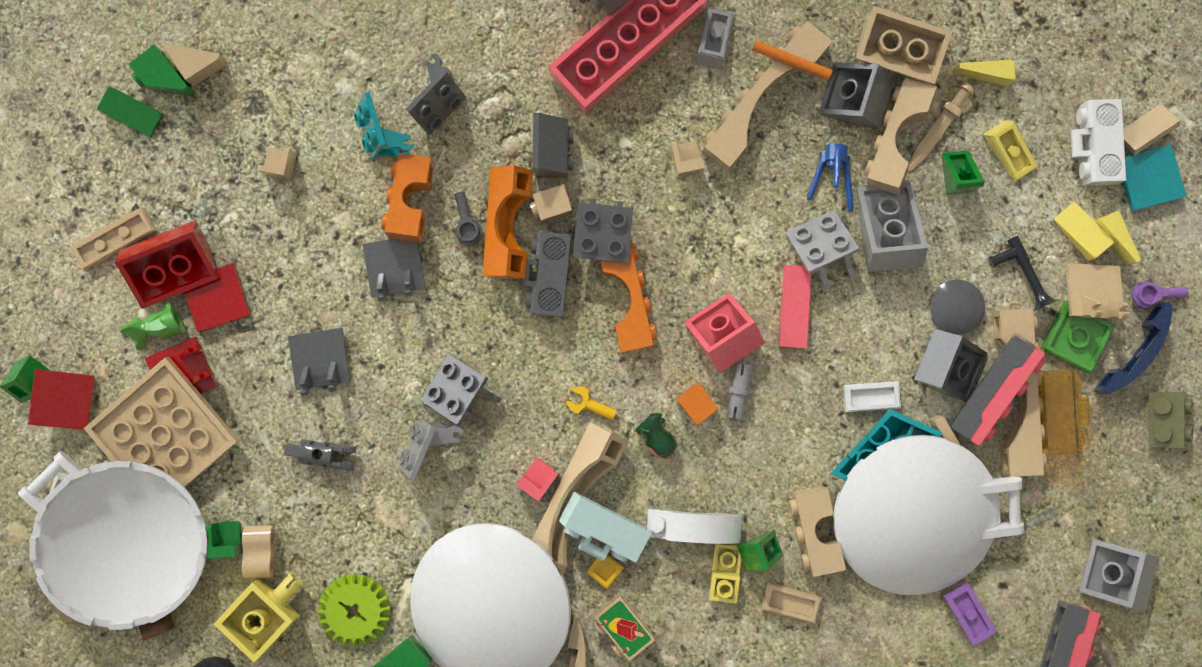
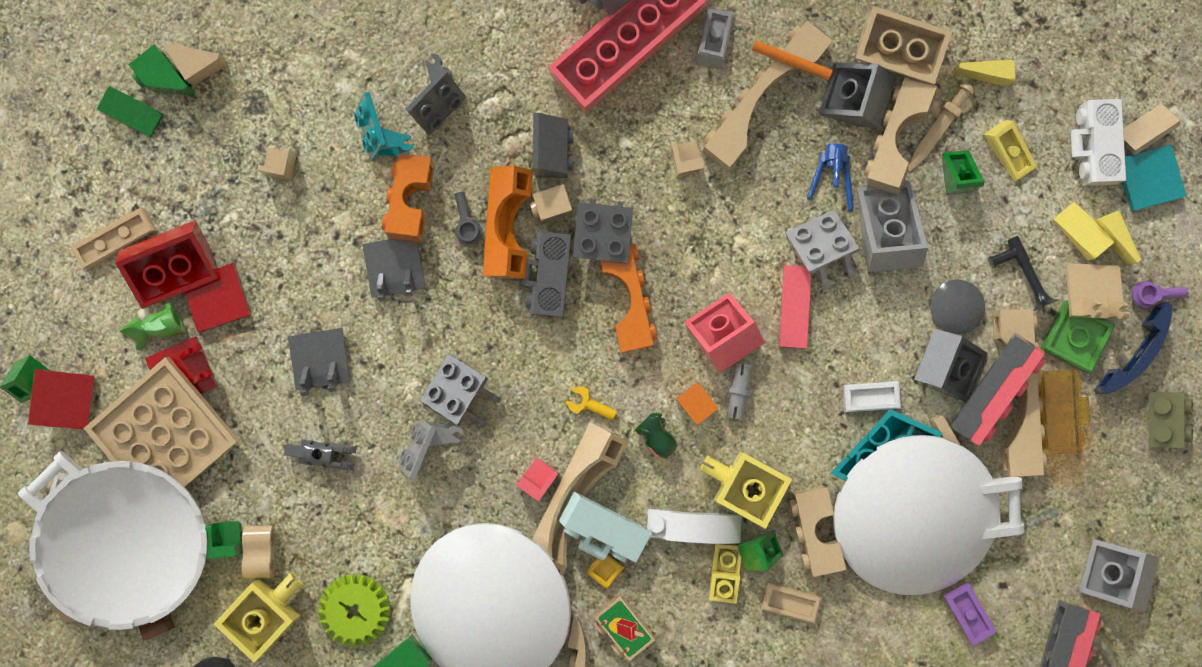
(734, 480): none -> light yellow brick

